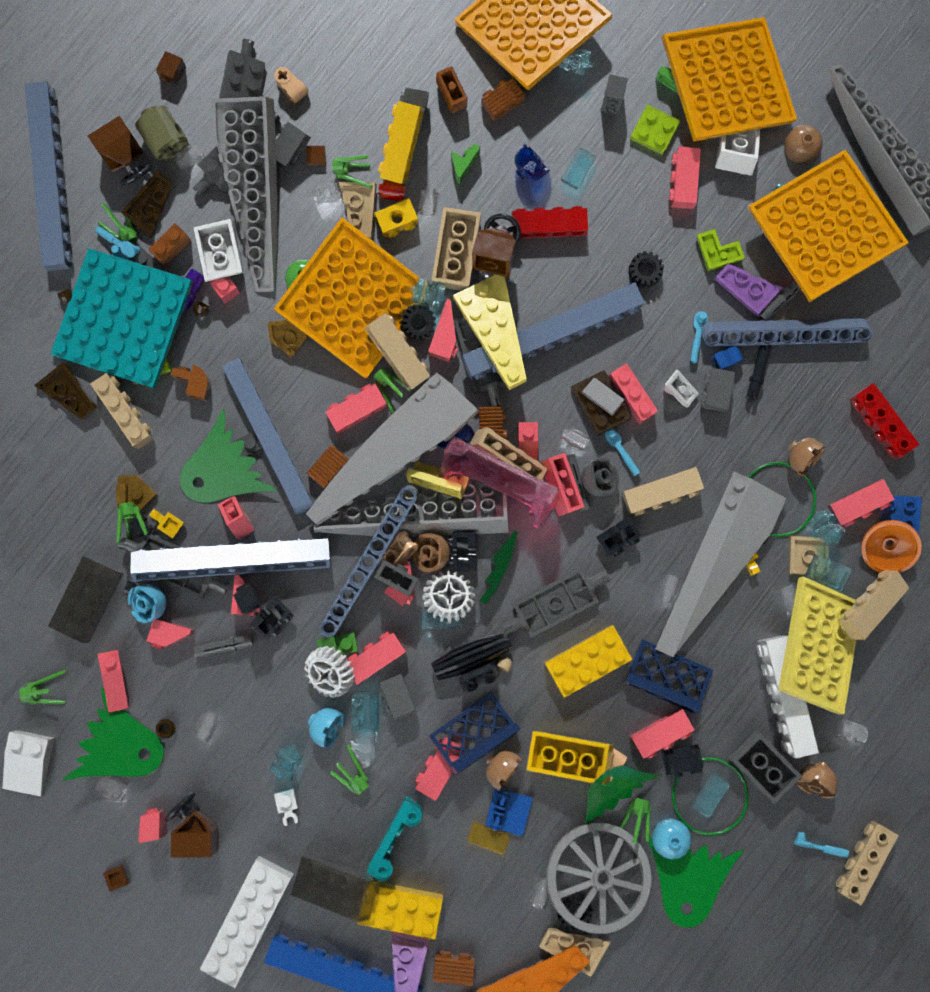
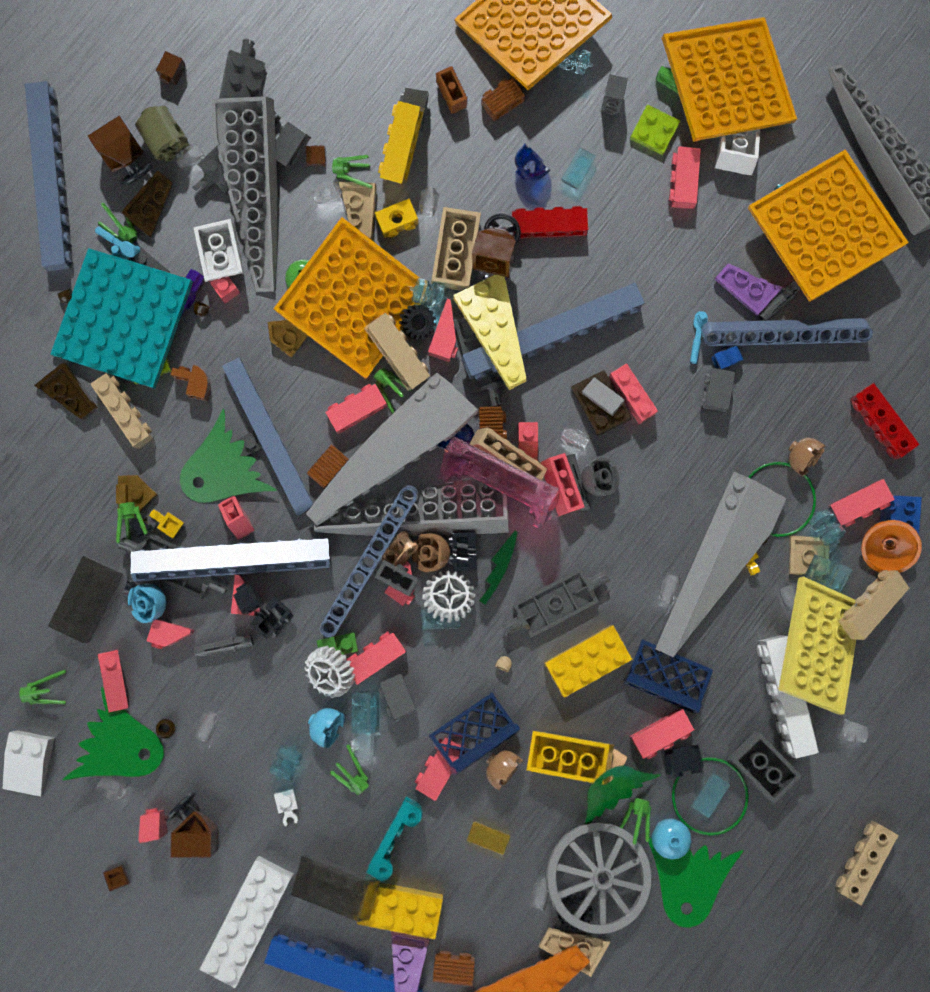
(170, 245): dark orange brick -> none
(291, 87): light nougat piece -> none
(391, 190): red brick -> none
(428, 477): light yellow panel -> none
(462, 165): bright green slope -> none
(473, 661): black plate -> none
(508, 812): blue hinge -> none
(614, 440): medium azure piece -> none
(619, 536): black cylinder -> none
(653, 261): black tyre -> none
(663, 491): tan brick -> none
(680, 389): white slope -> none
(715, 254): lime plate -> none
(756, 379): black pin -> none
(801, 841): medium azure piece -> none
(803, 144): medium nougat cylinder -> none
(818, 778): medium nougat cylinder -> none

